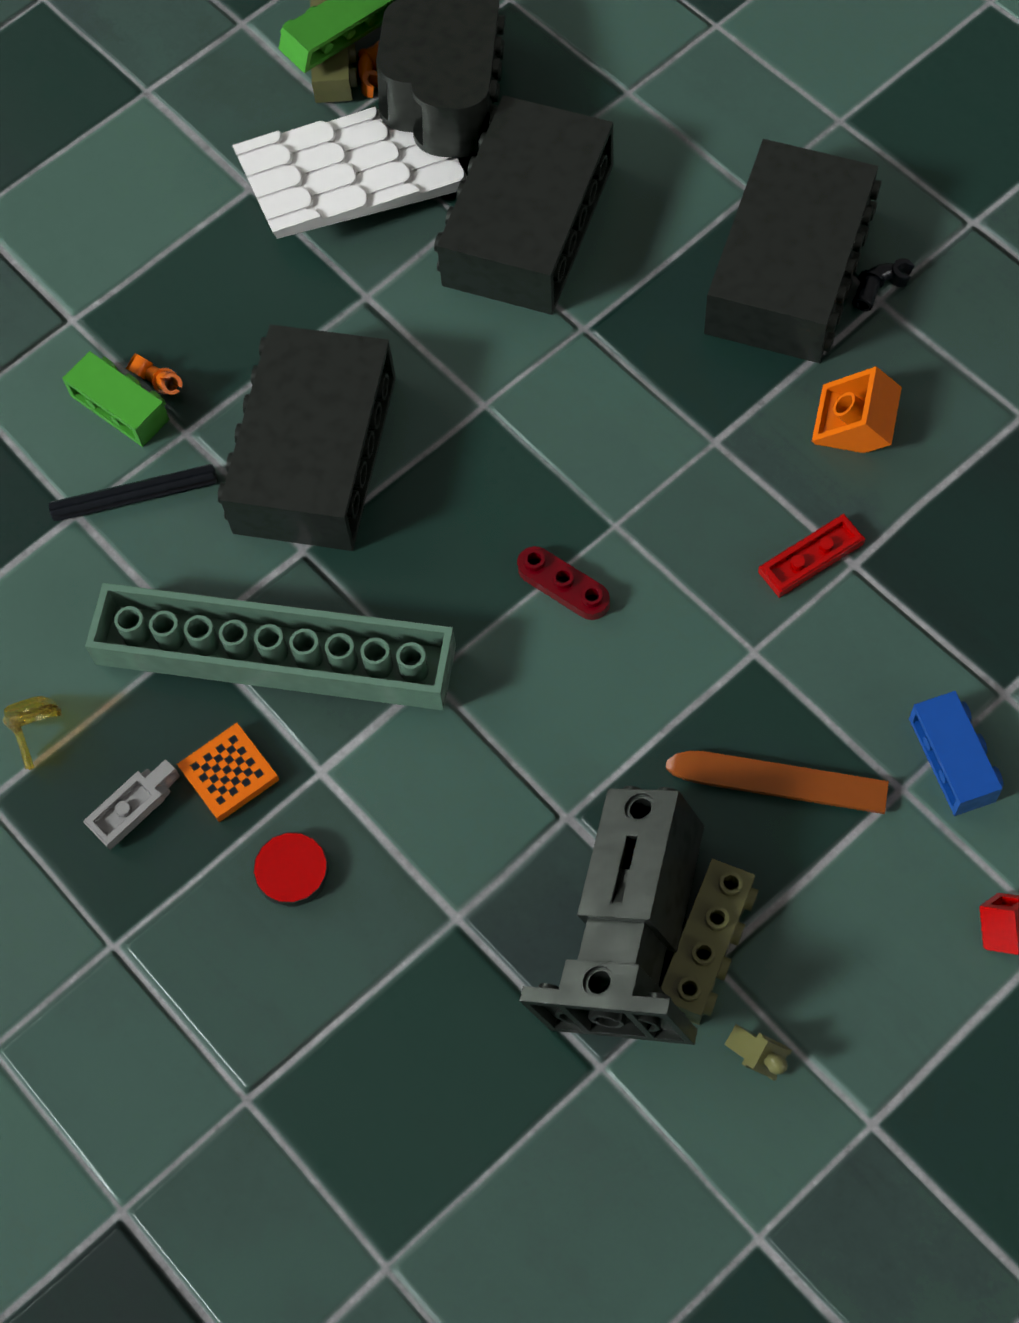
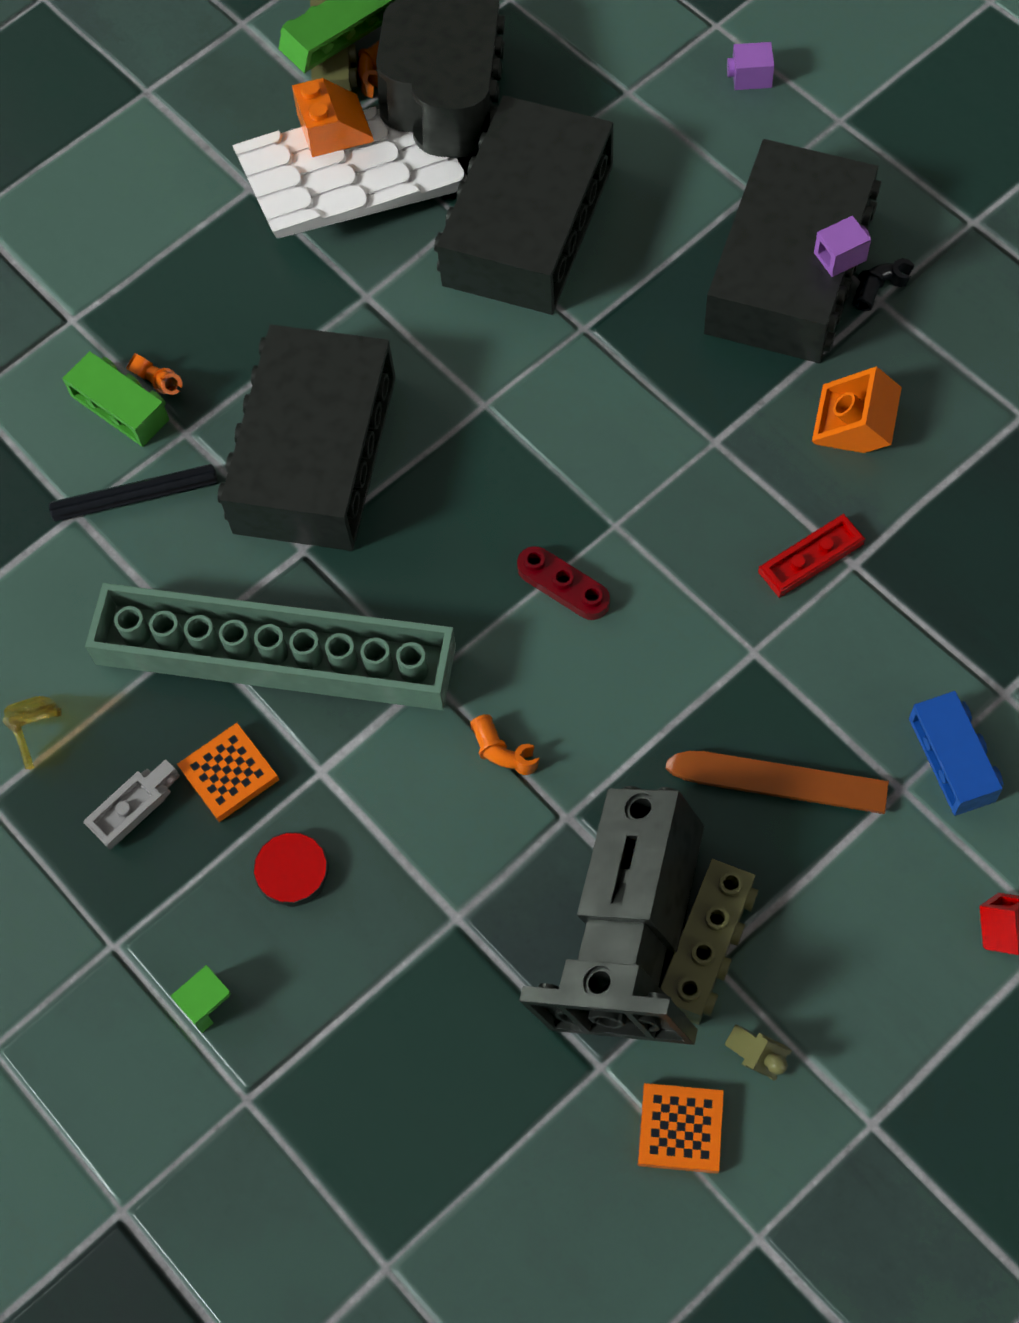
(201, 997): none -> bright green panel
(330, 117): none -> orange slope
(496, 750): none -> orange piece
(681, 1128): none -> orange tile
(751, 66): none -> medium lavender brick
(842, 245): none -> medium lavender brick

